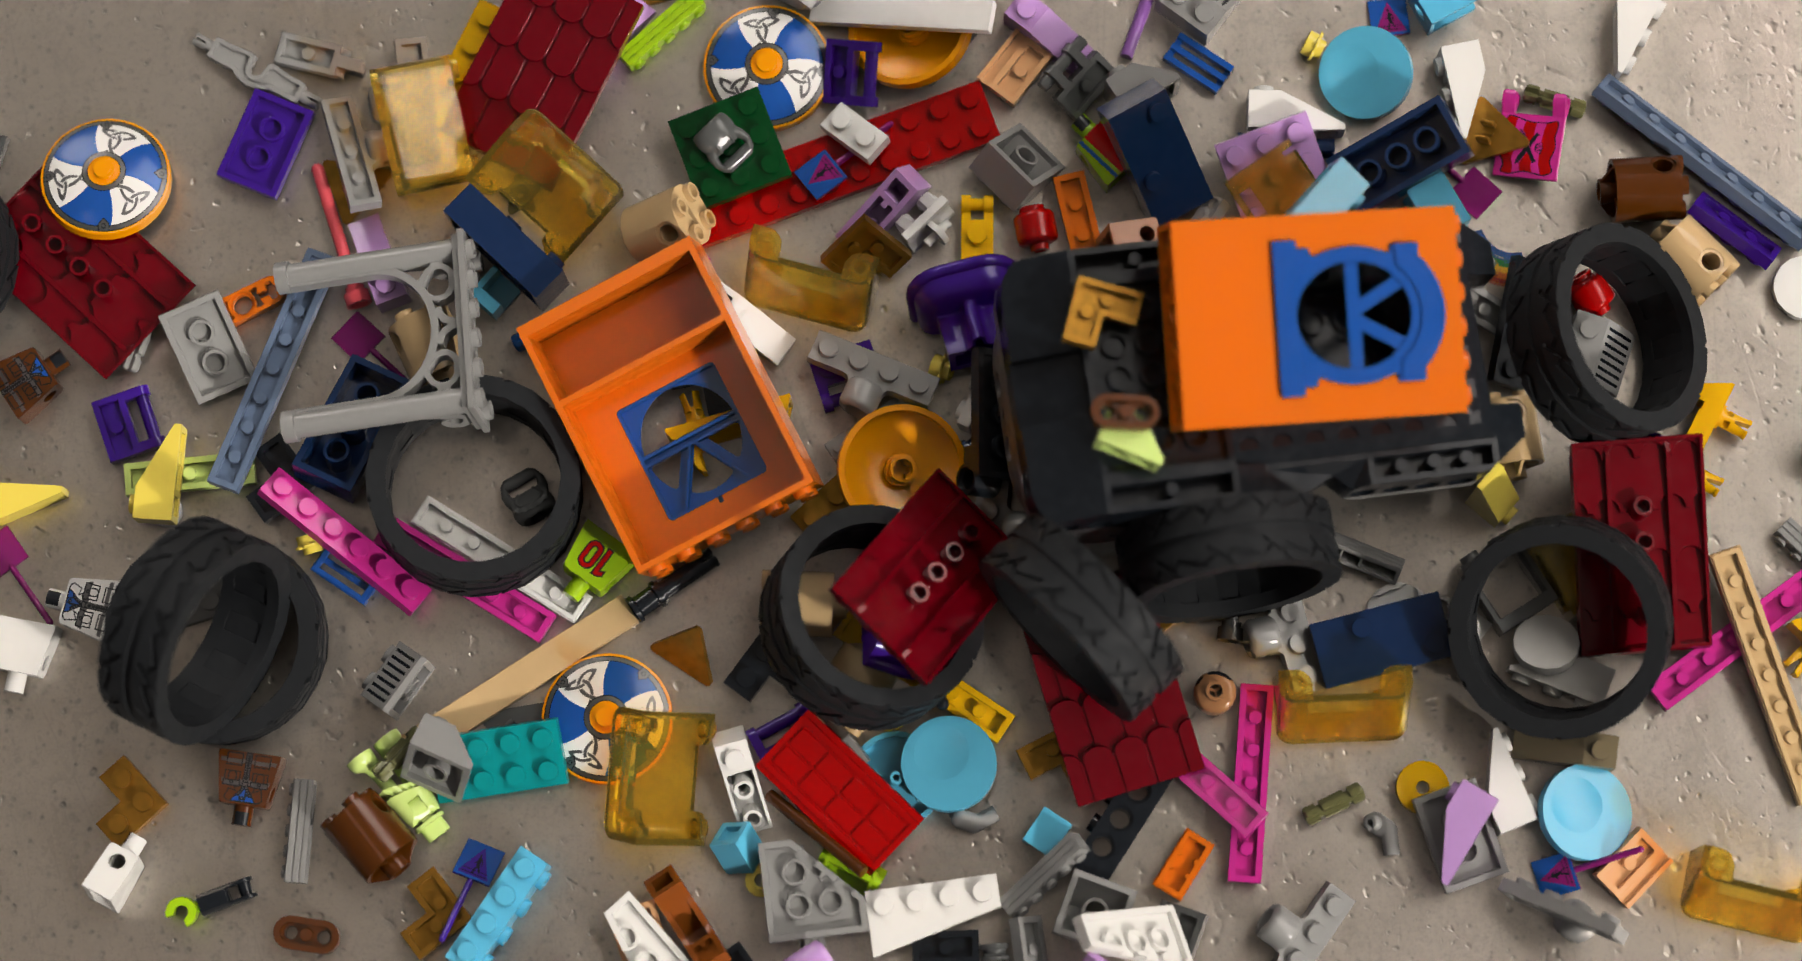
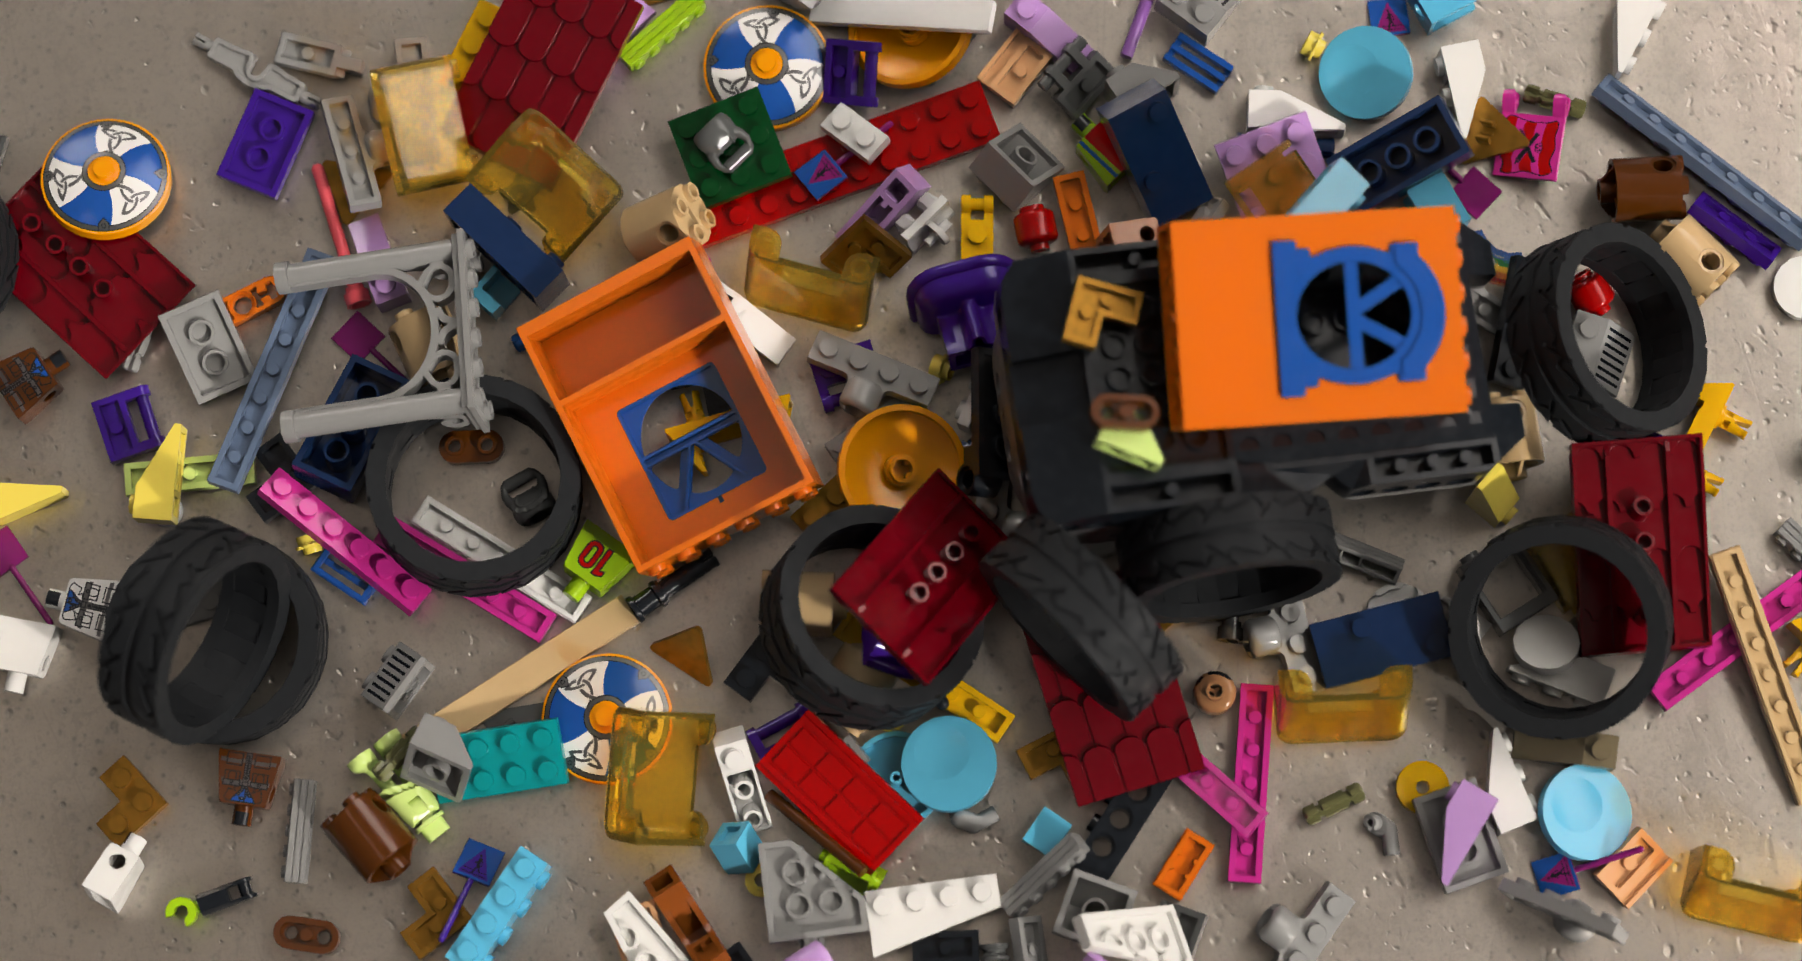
(471, 447): none -> reddish brown plate

